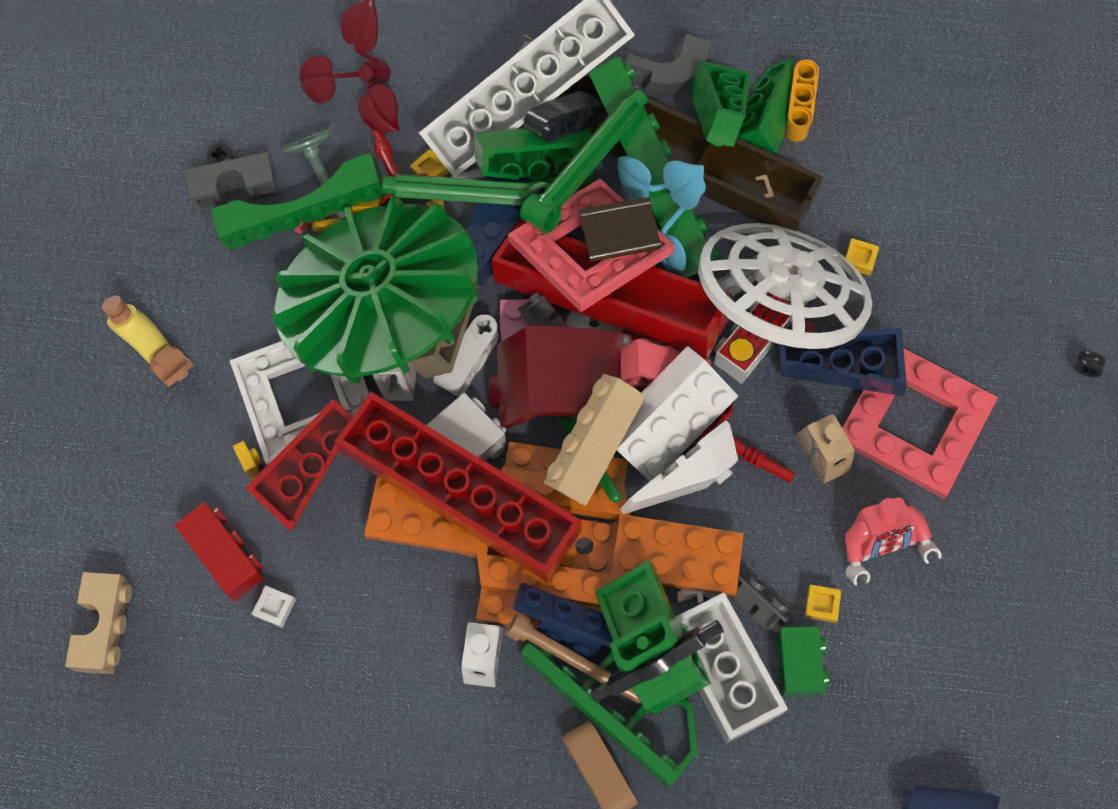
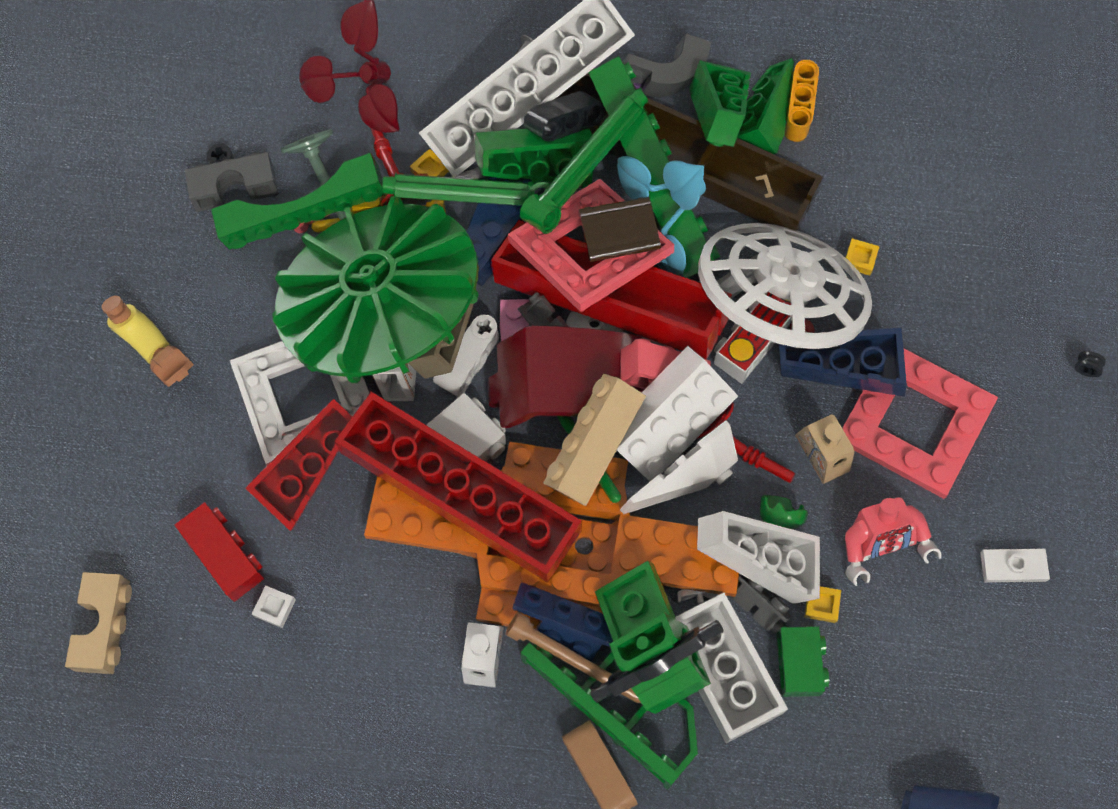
(249, 459): yellow plate -> none
(765, 553): none -> white wedge
(780, 512): none -> green hair
(1015, 565): none -> white plate

